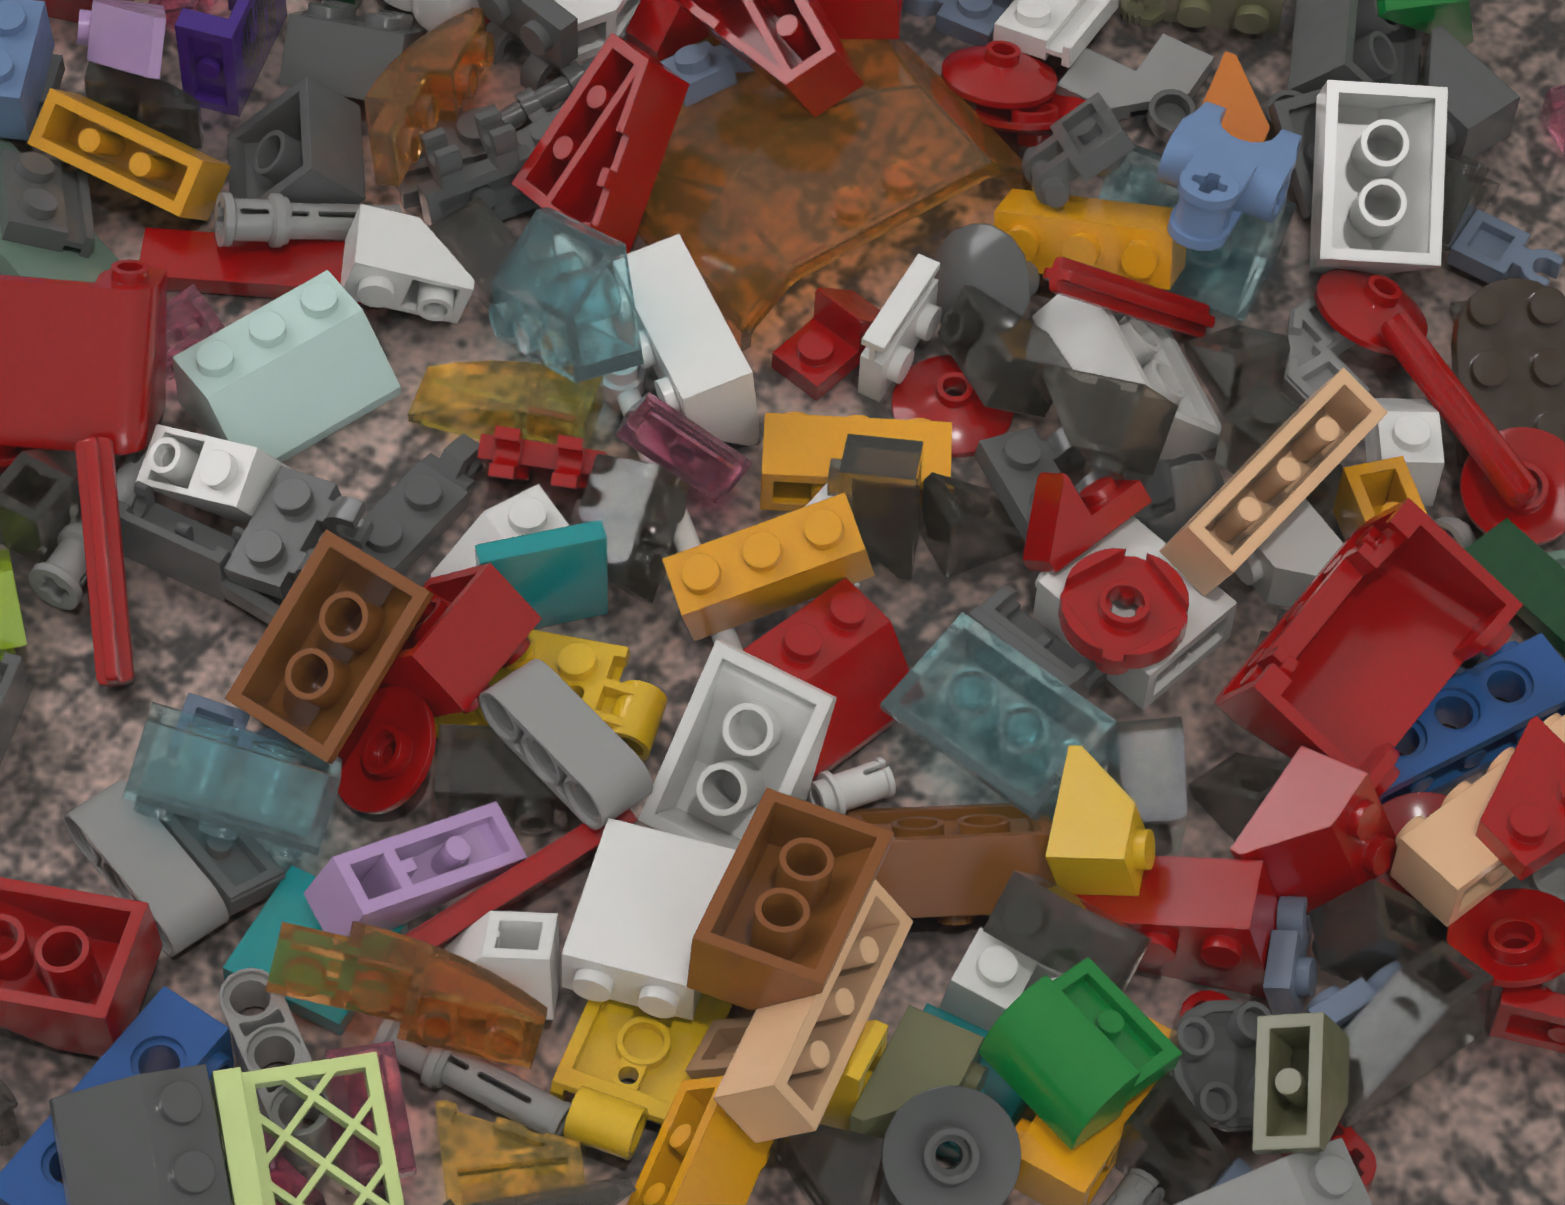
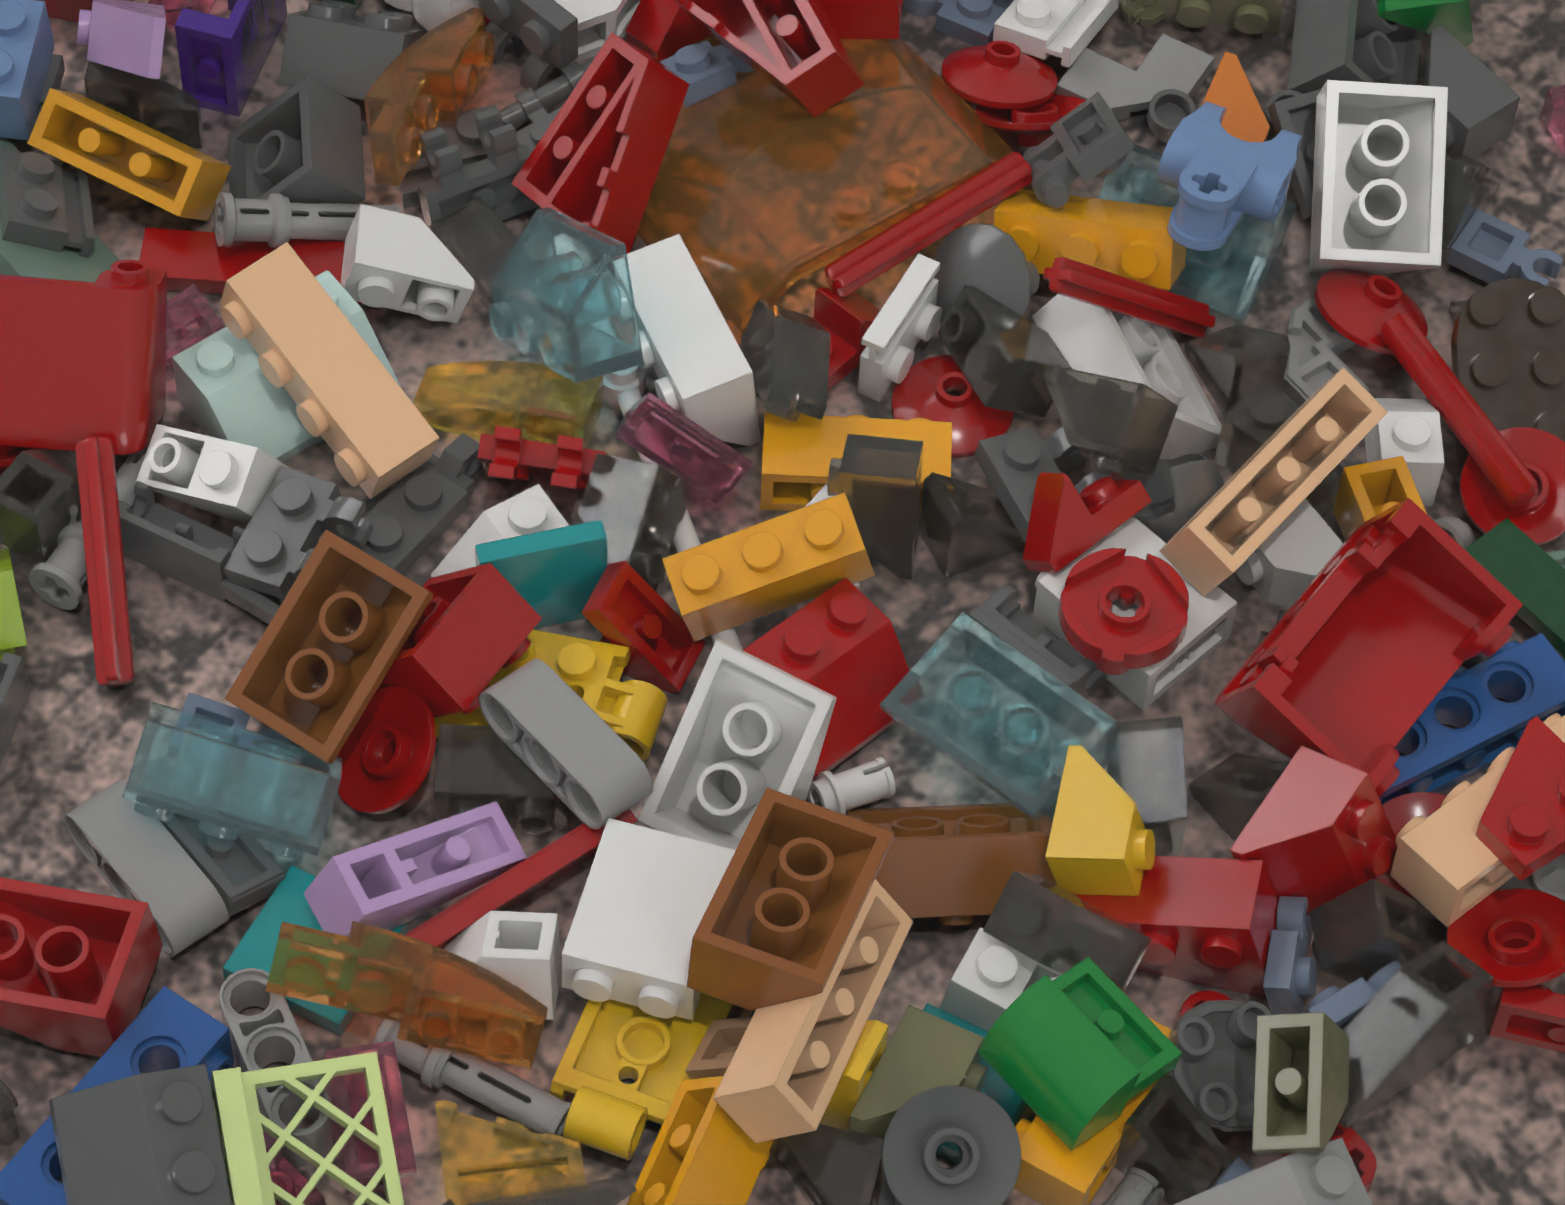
(327, 371): none -> light nougat brick
(637, 617): none -> red slope
(787, 361): none -> clear smoke slope
(928, 224): none -> red axle

